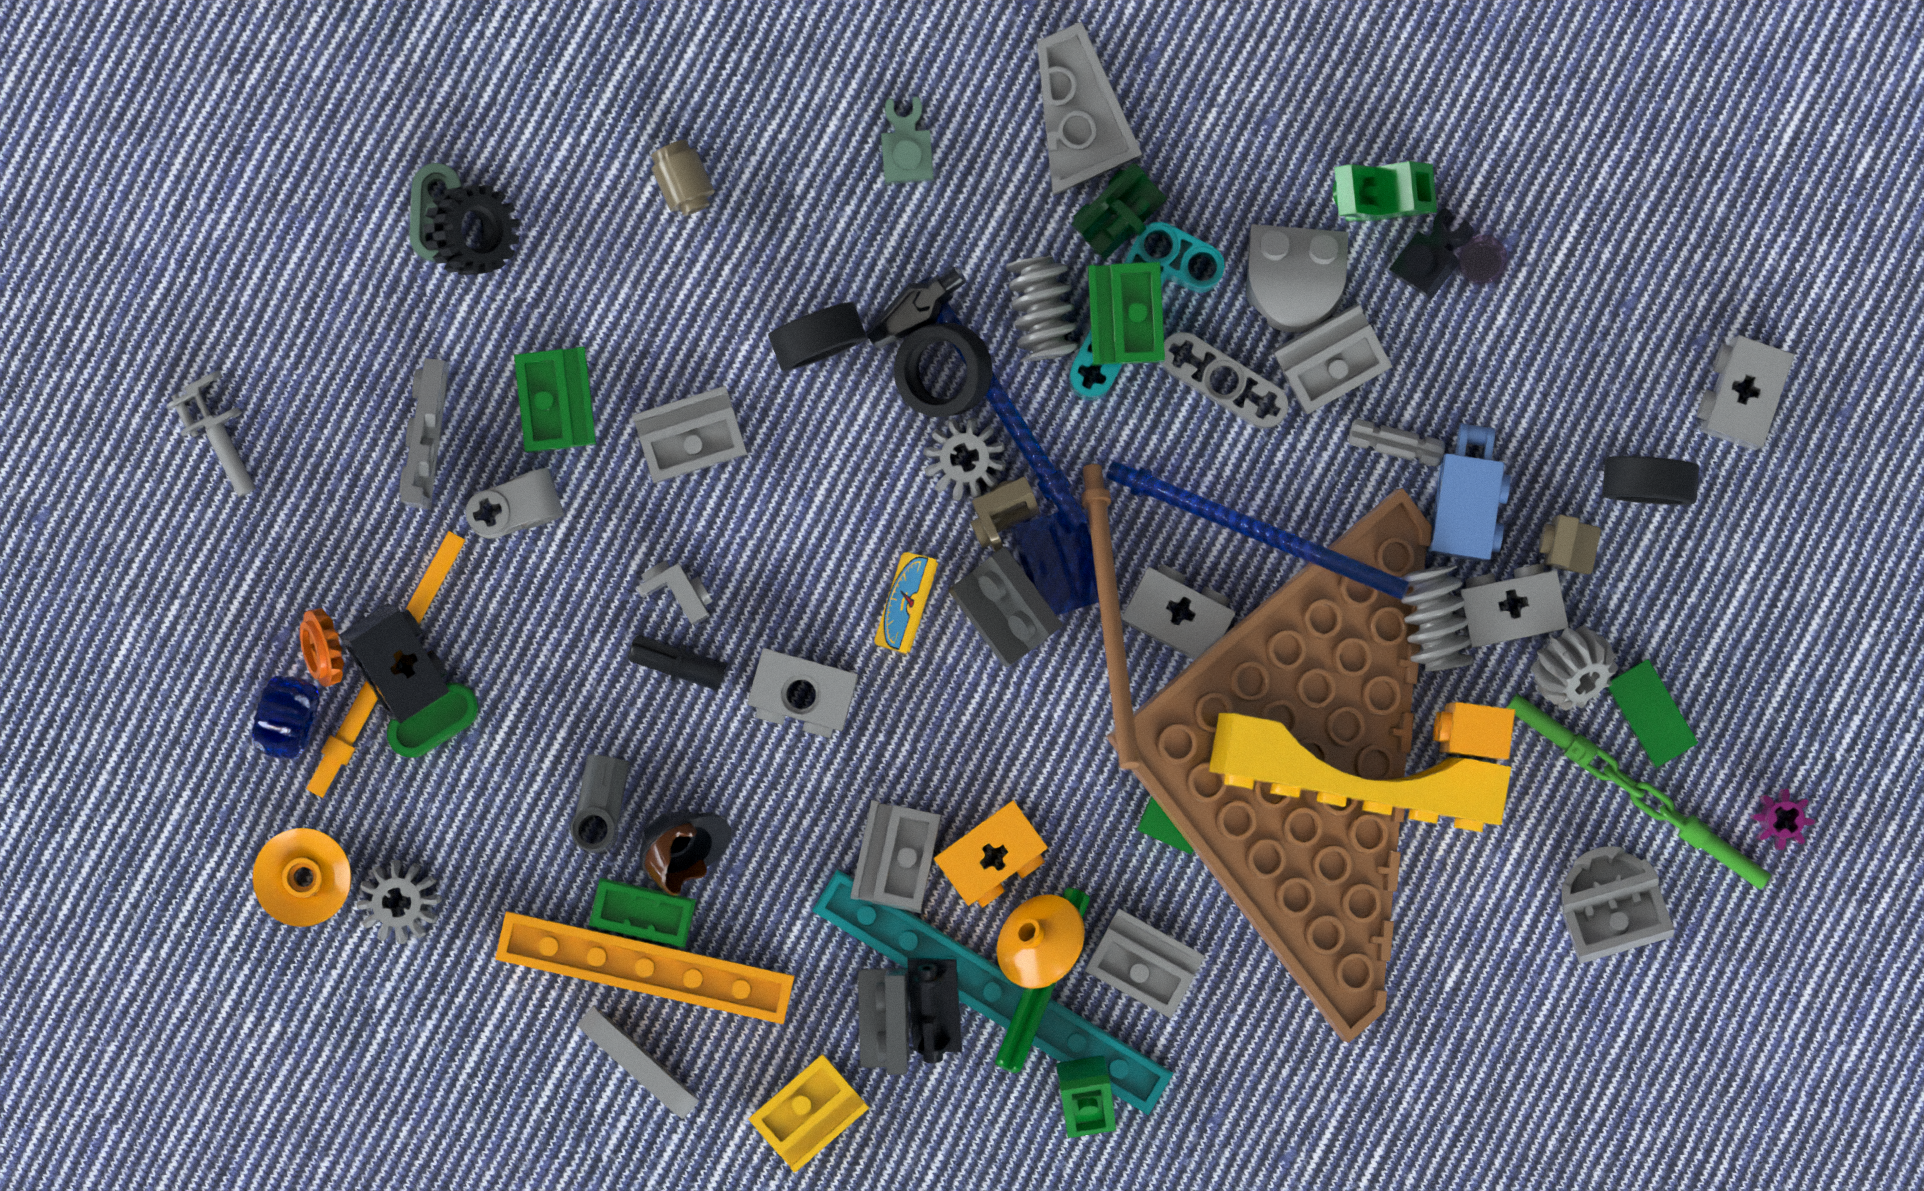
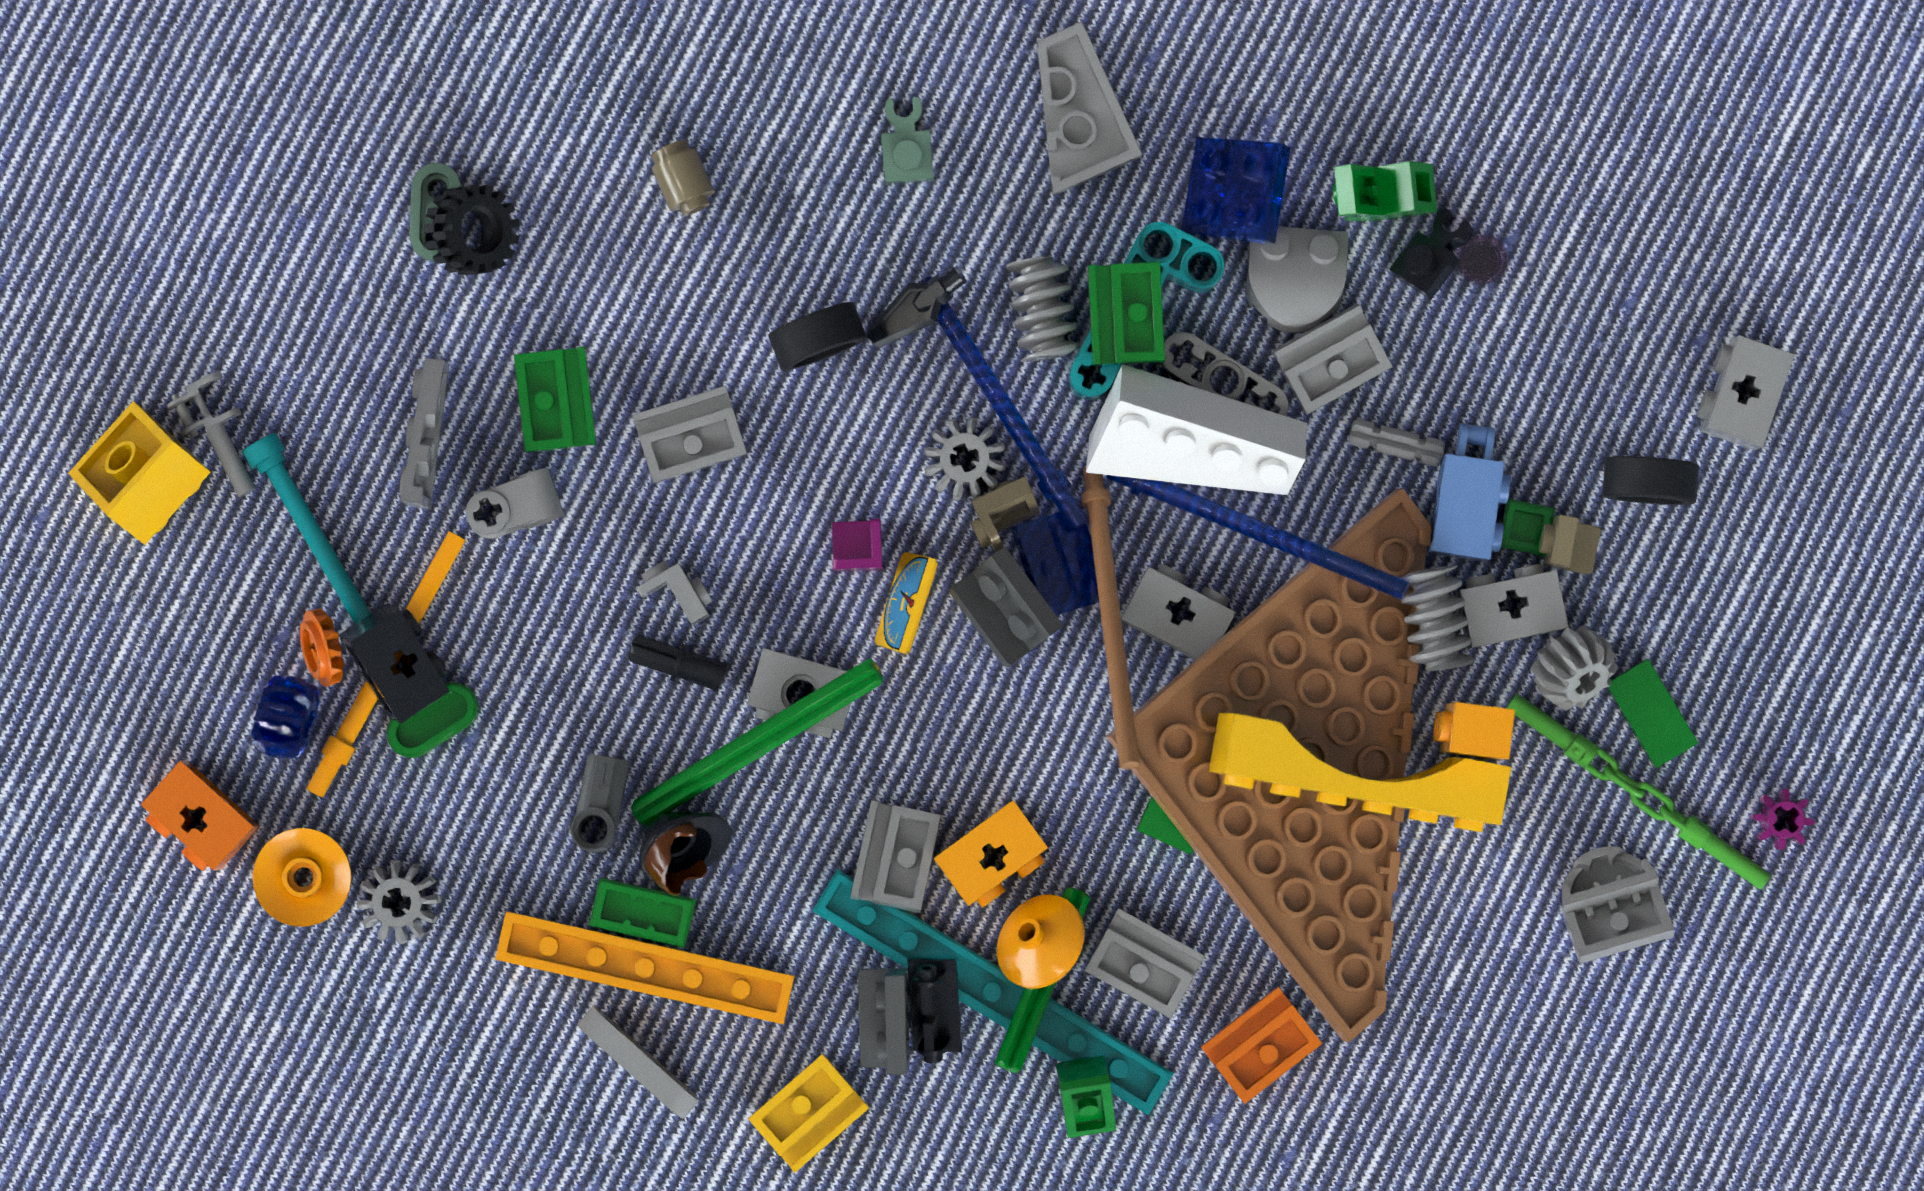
(139, 473): none -> yellow slope
(190, 789): none -> orange brick
(269, 459): none -> teal piece
(757, 741): none -> green axle
(857, 546): none -> magenta panel
(908, 372): black tyre -> none
(1118, 211): dark green hips -> none
(1193, 437): none -> white wedge
(1235, 189): none -> clear blue plate
(1261, 1045): none -> orange plate
(1524, 526): none -> green tile

